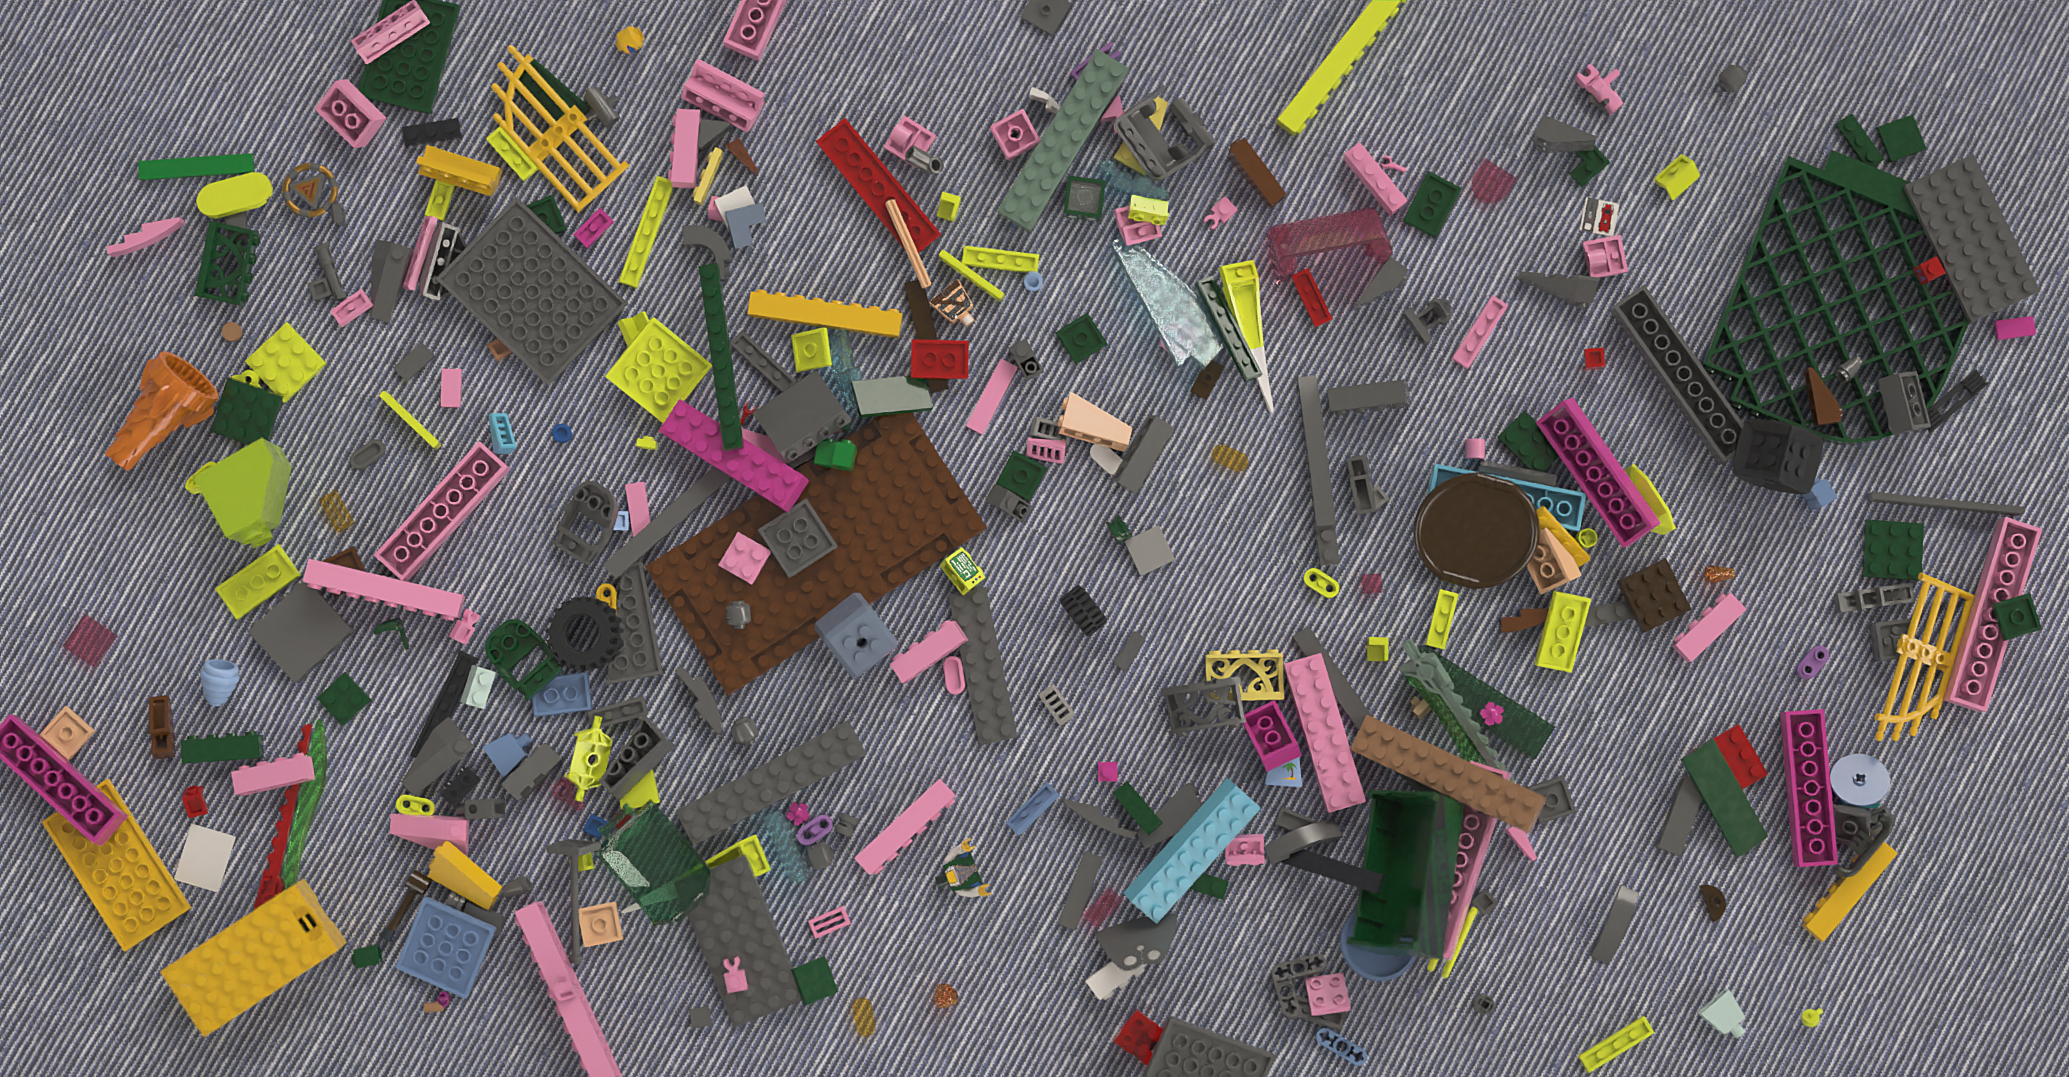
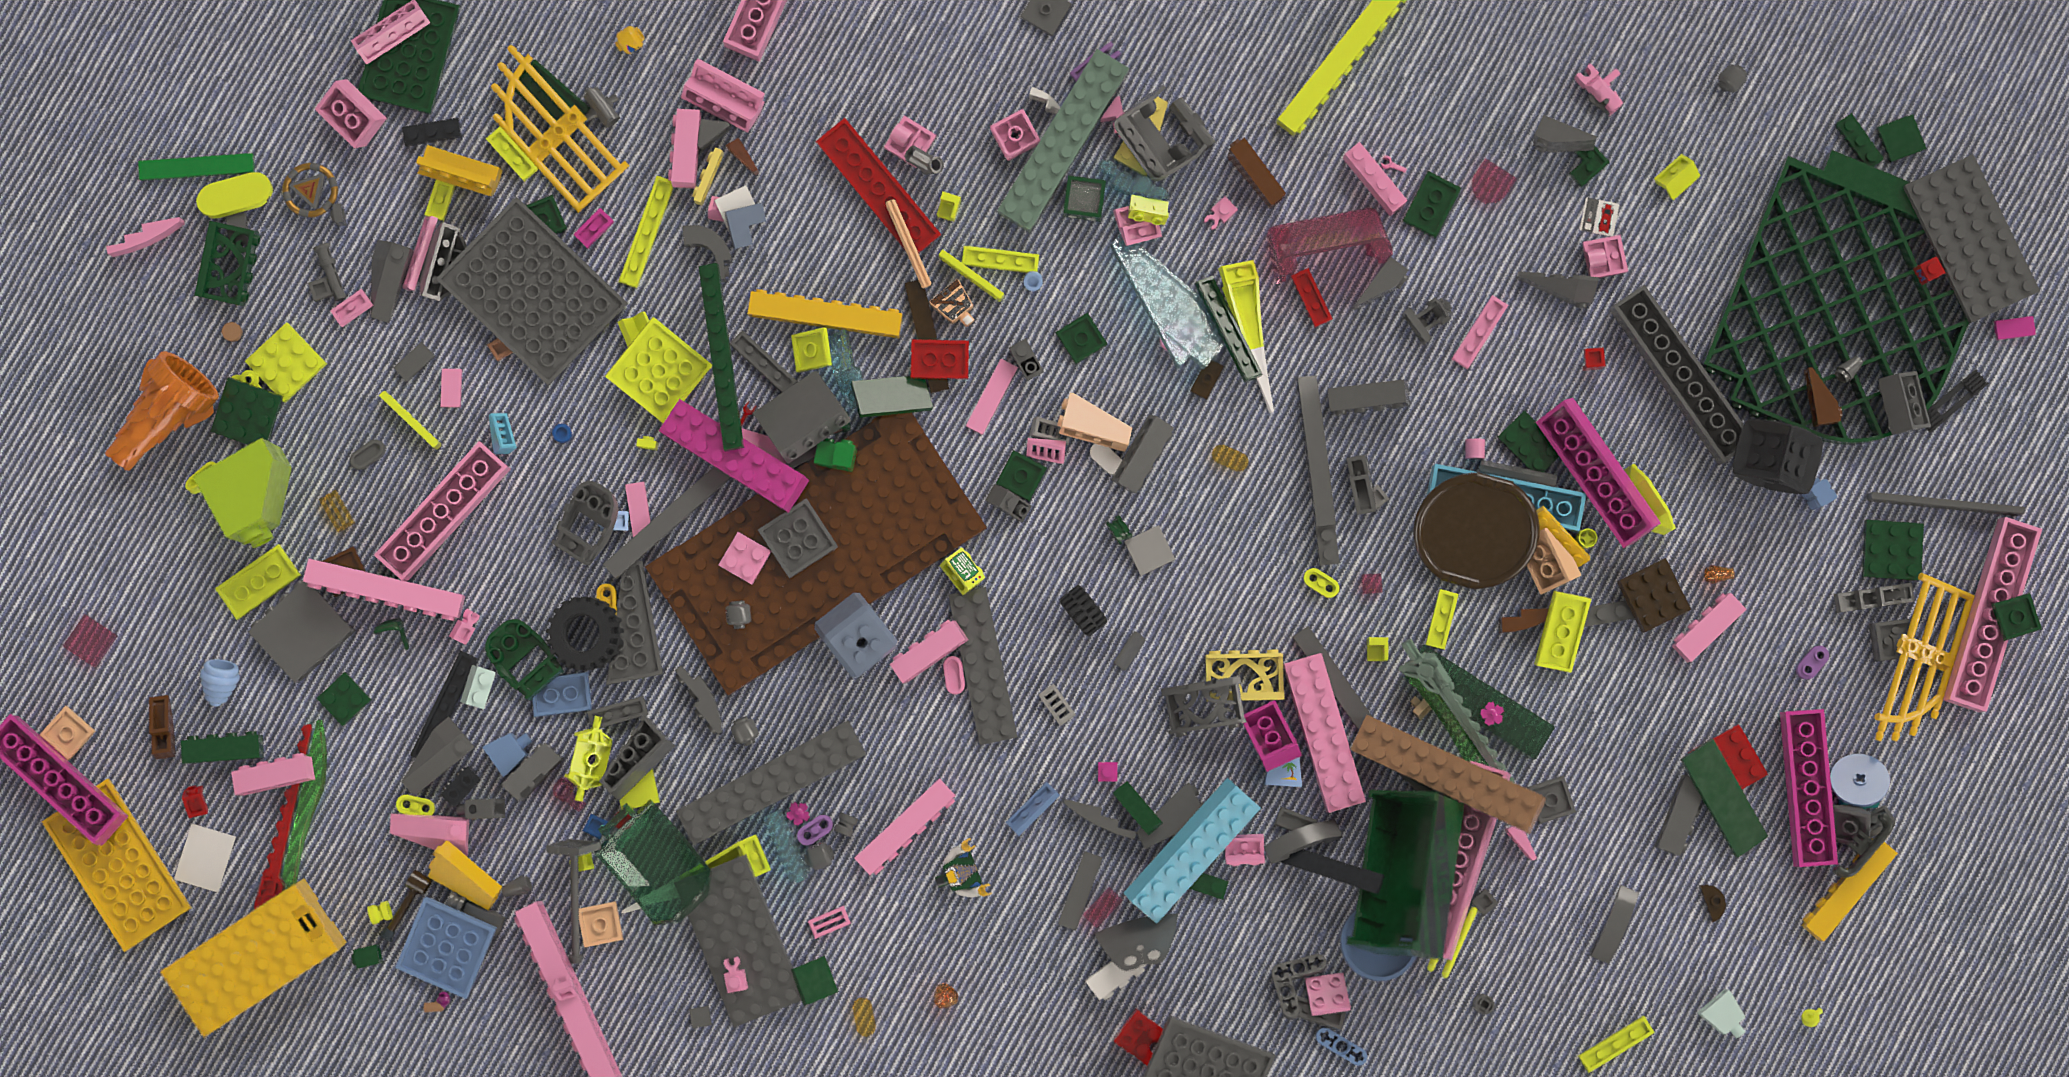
(380, 912): none -> neon yellow wheel

